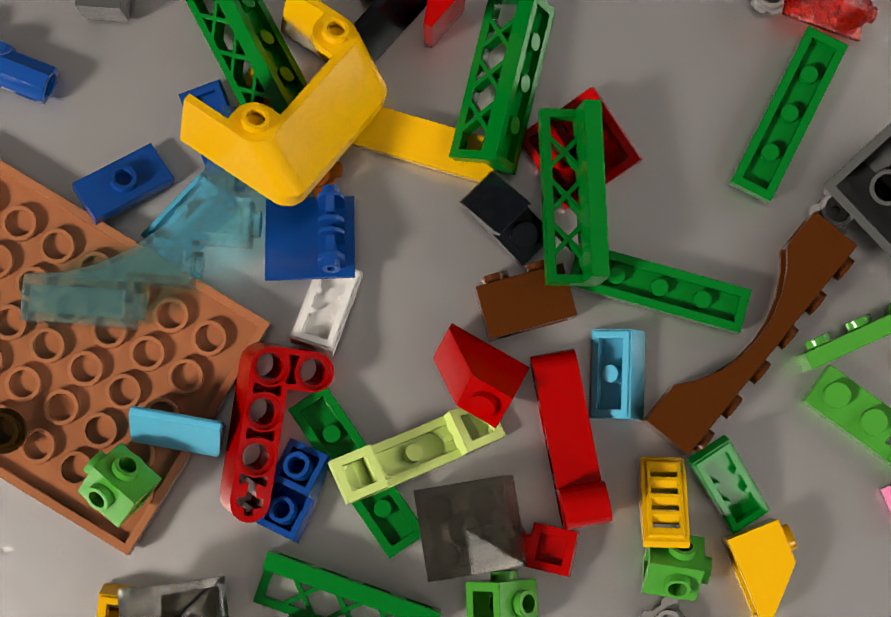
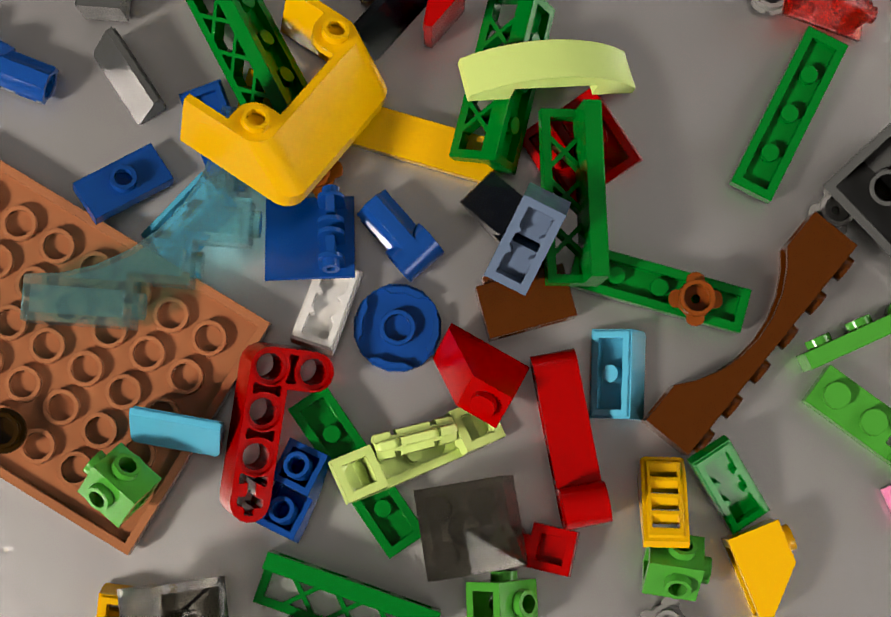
(128, 77): none -> dark grey slope
(397, 328): none -> blue tile
(407, 244): none -> blue piece
(414, 438): none -> yellowish green axle
(527, 239): none -> sand blue brick
(545, 64): none -> yellowish green slope
(708, 297): none -> dark orange plate

